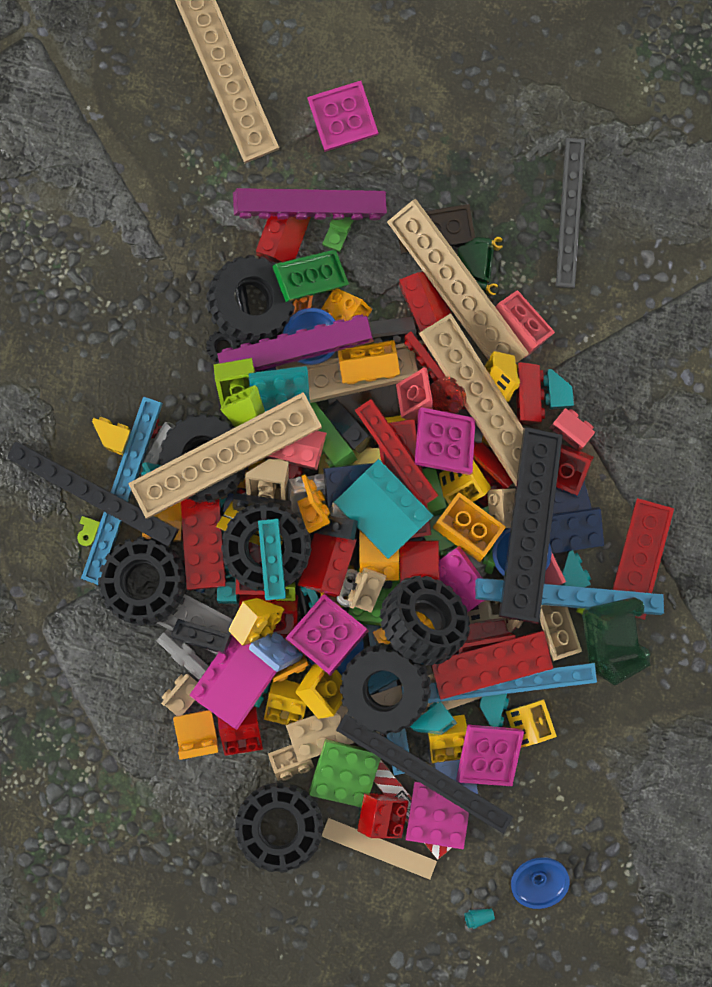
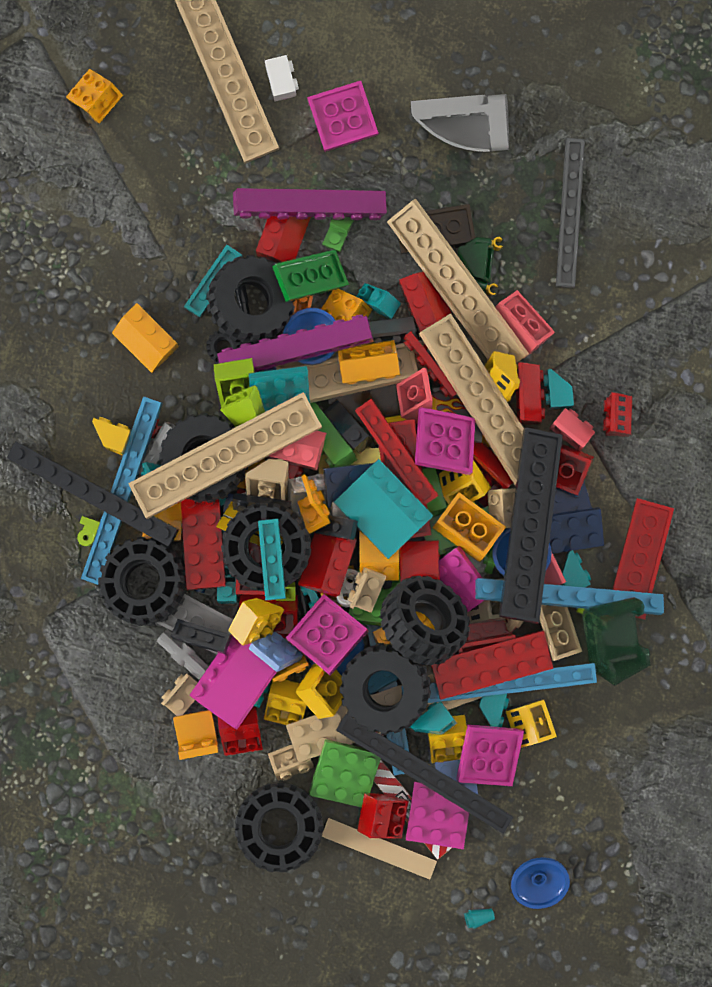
(95, 95): none -> light orange bracket
(144, 338): none -> light orange slope
(197, 302): none -> teal plate
(280, 78): none -> white brick
(379, 300): none -> teal slope
(456, 392): clear red plate -> none
(466, 121): none -> light grey panel
(618, 415): none -> red slope

